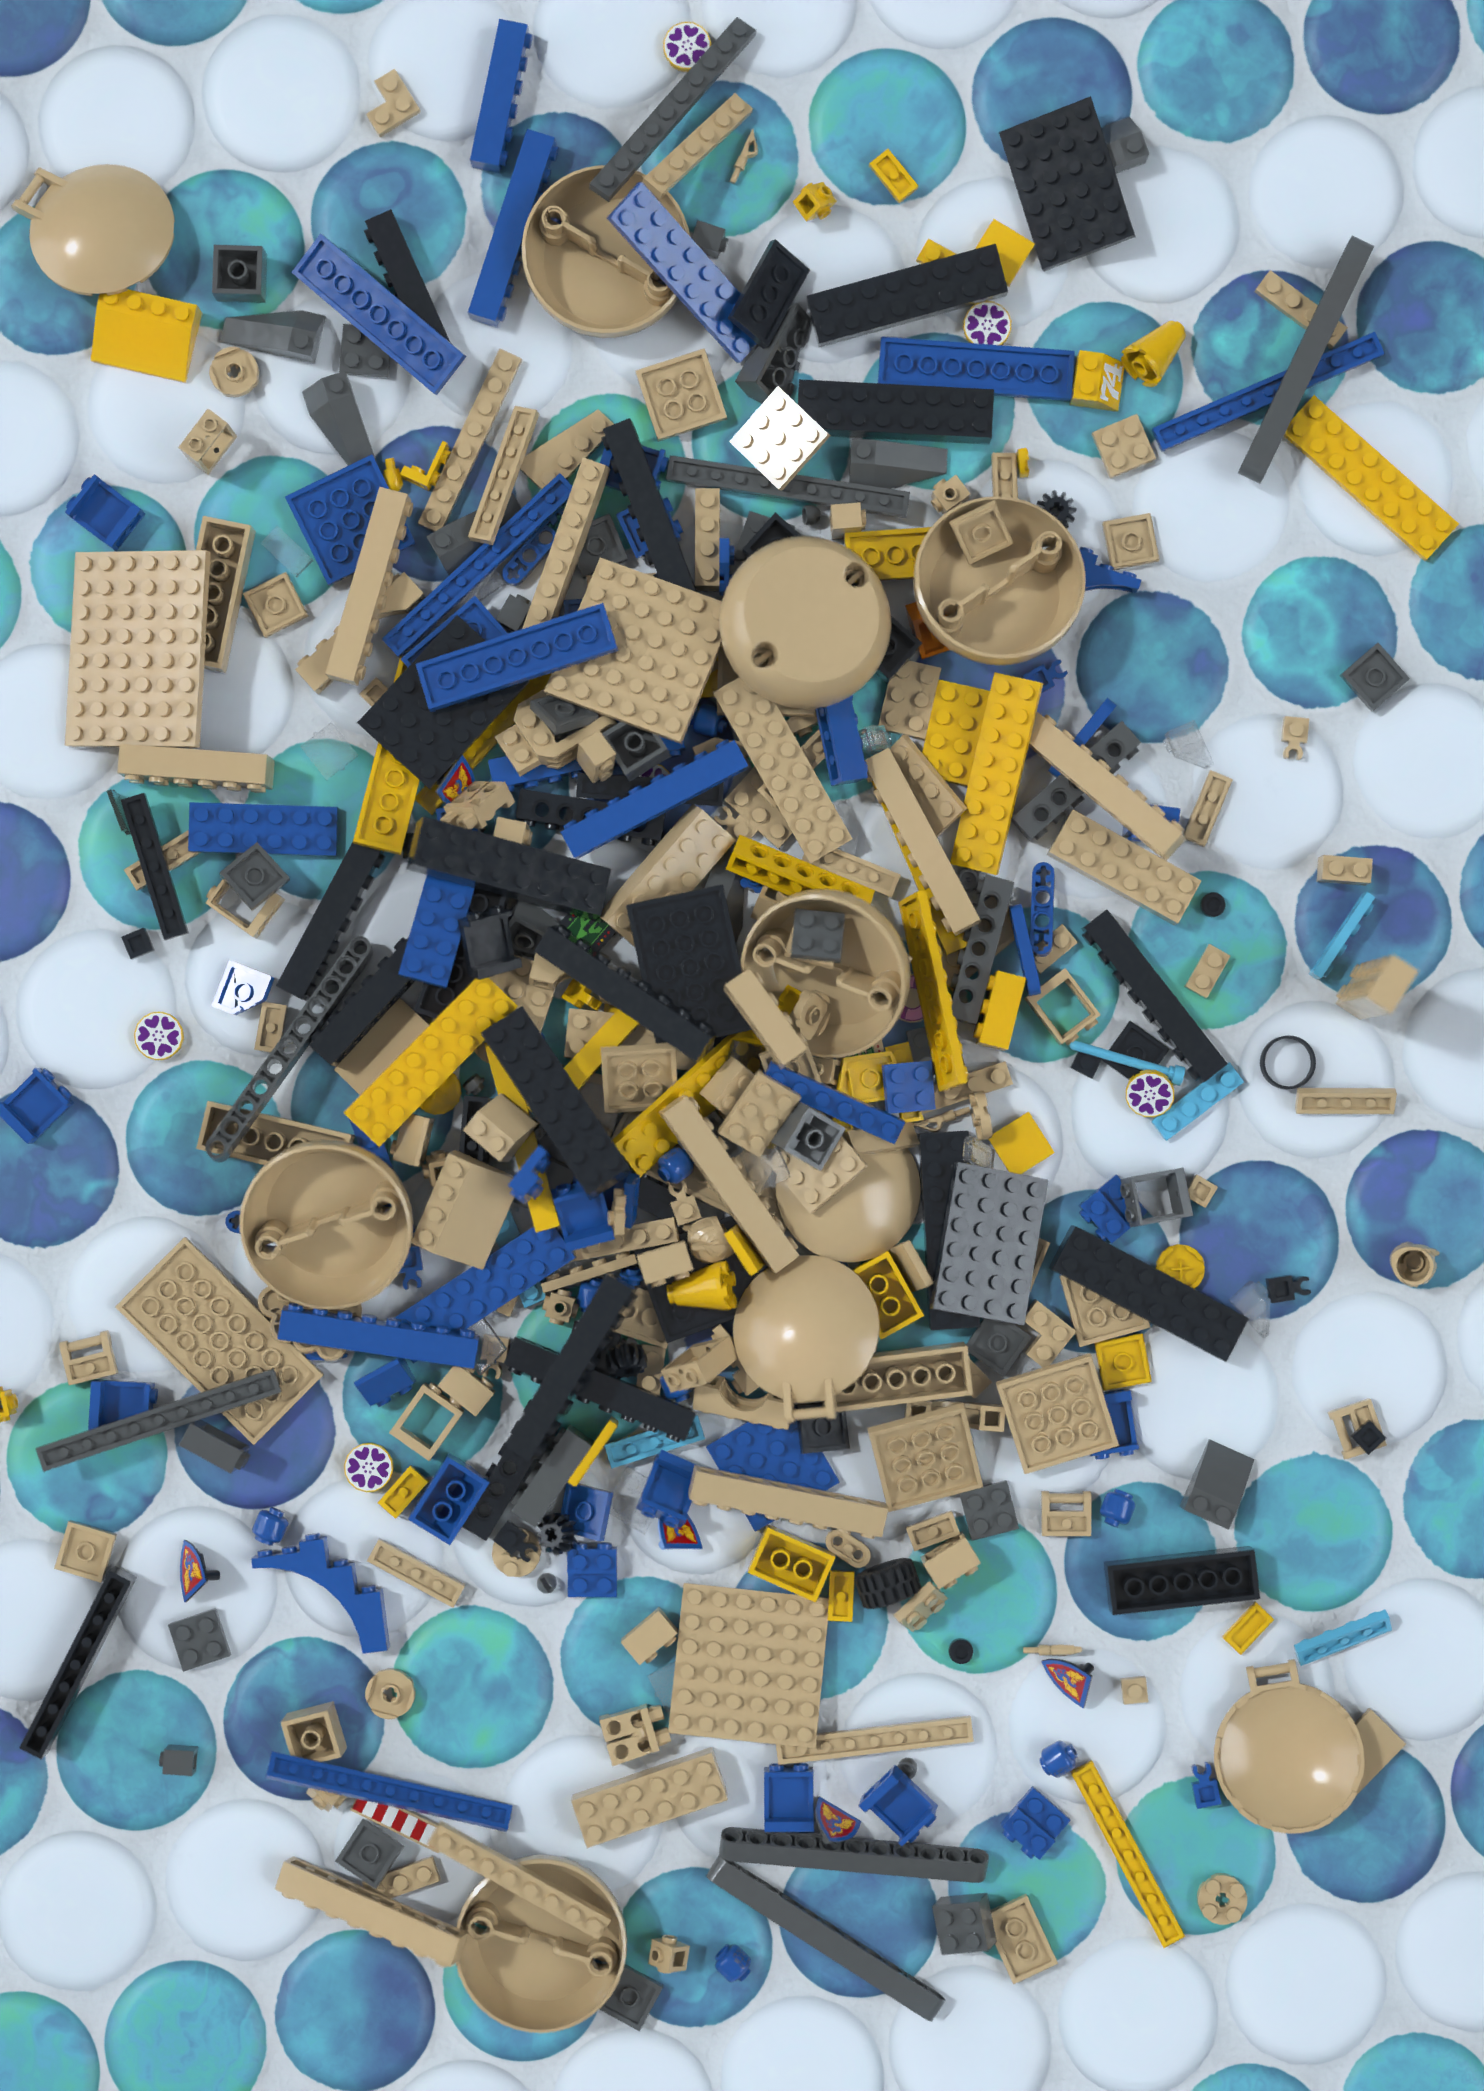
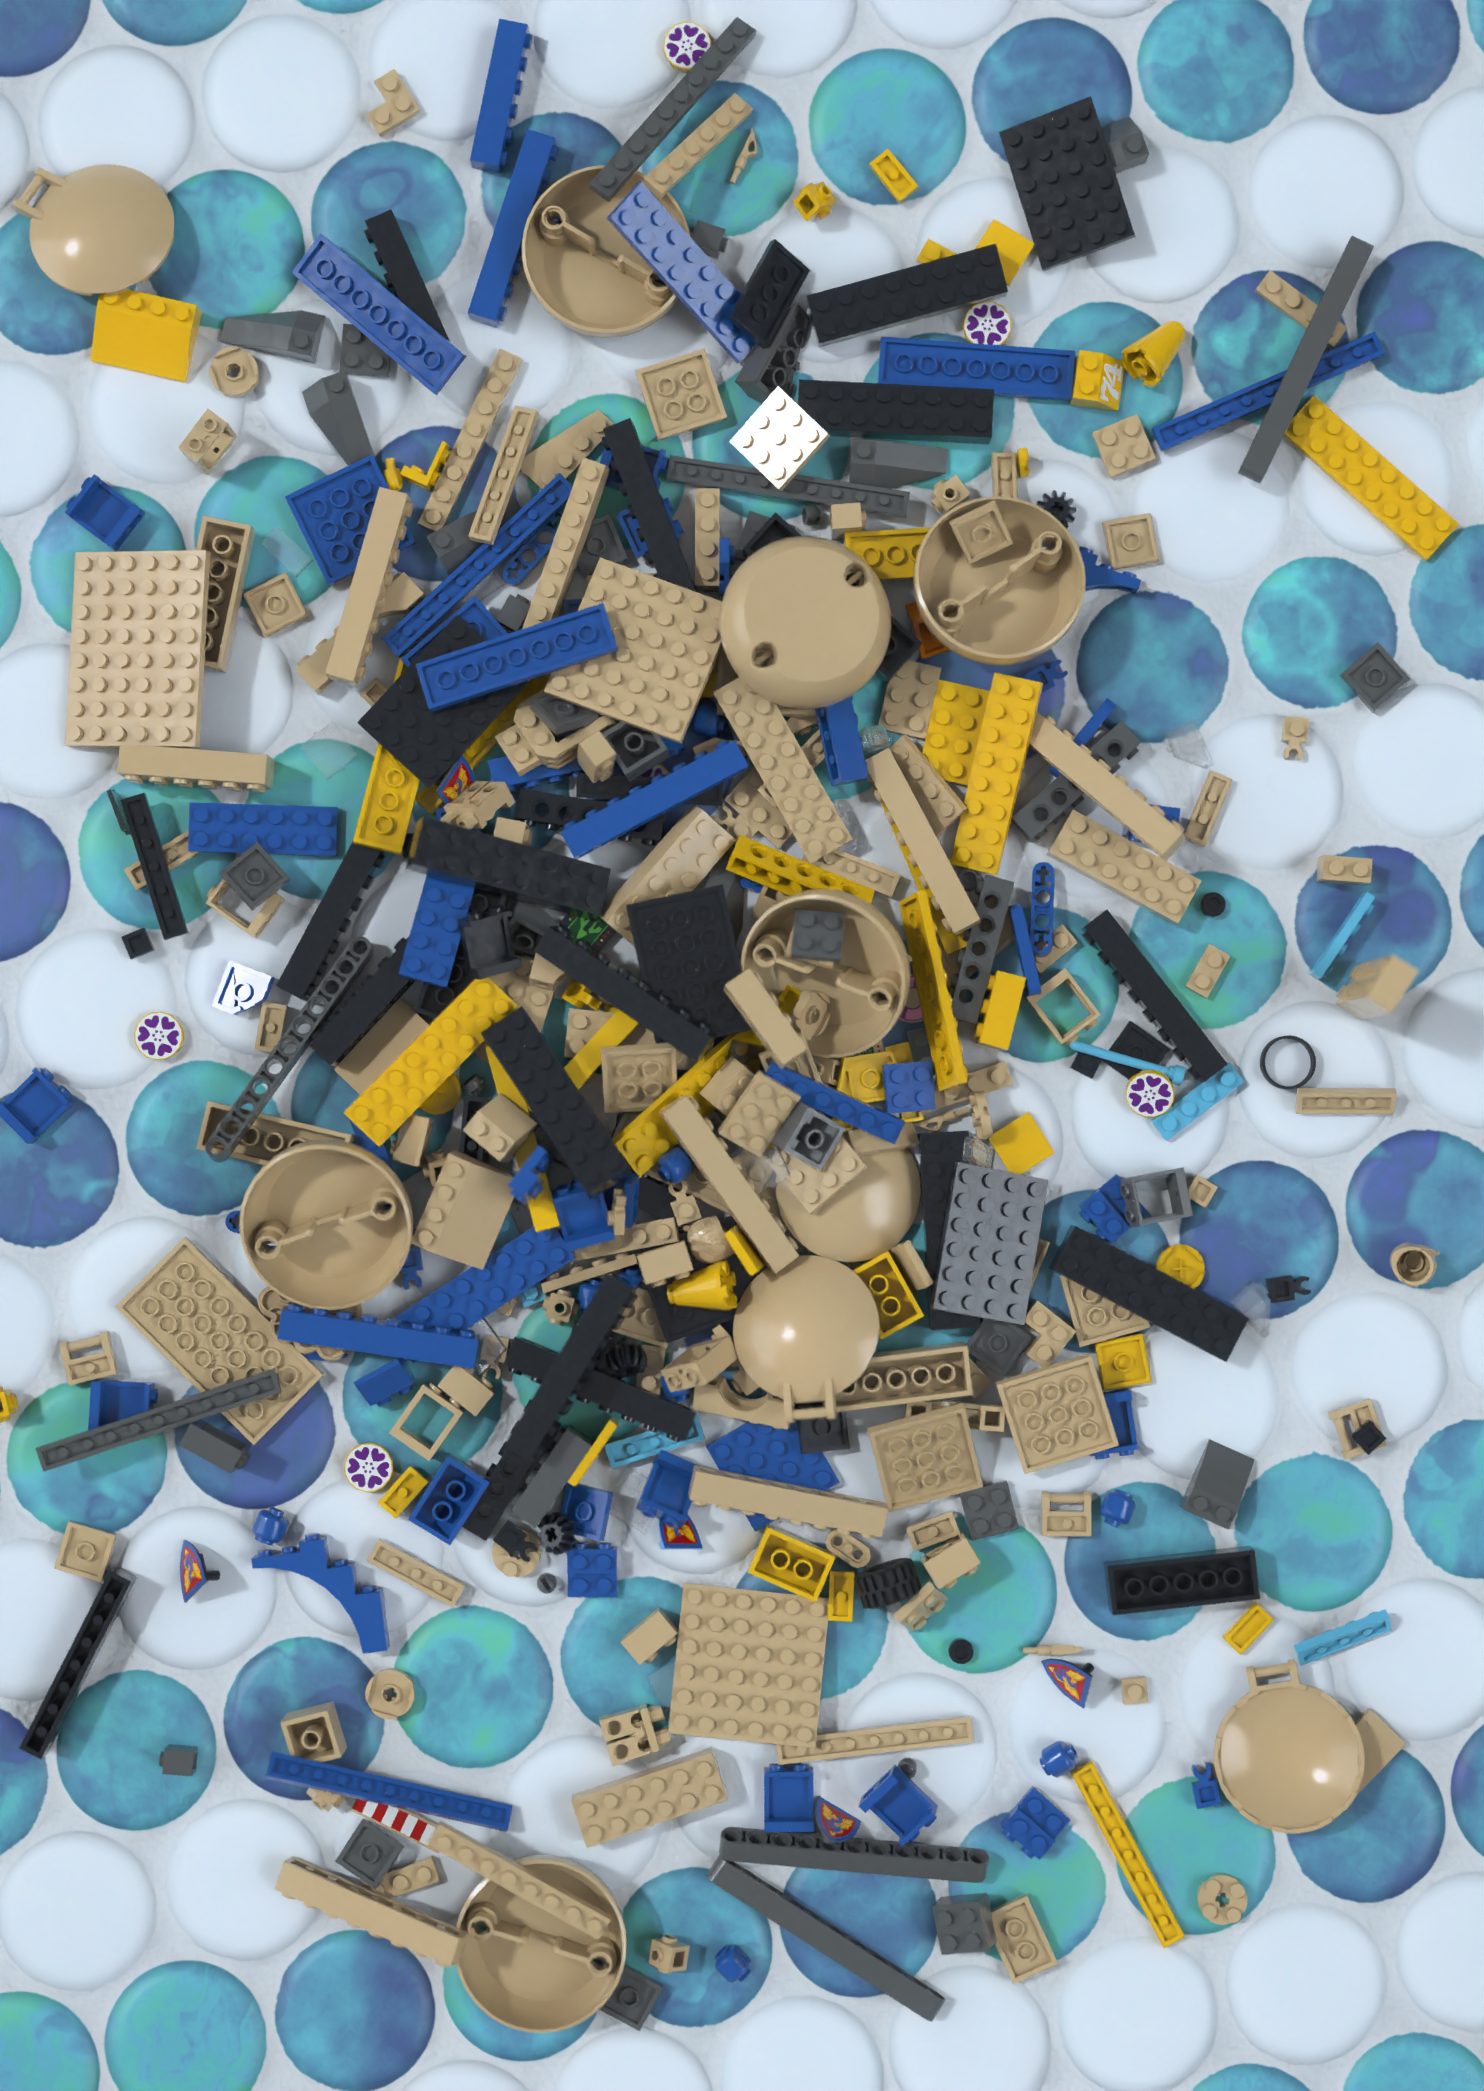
(199, 1639): dark grey plate -> none
(239, 273): dark grey brick -> none

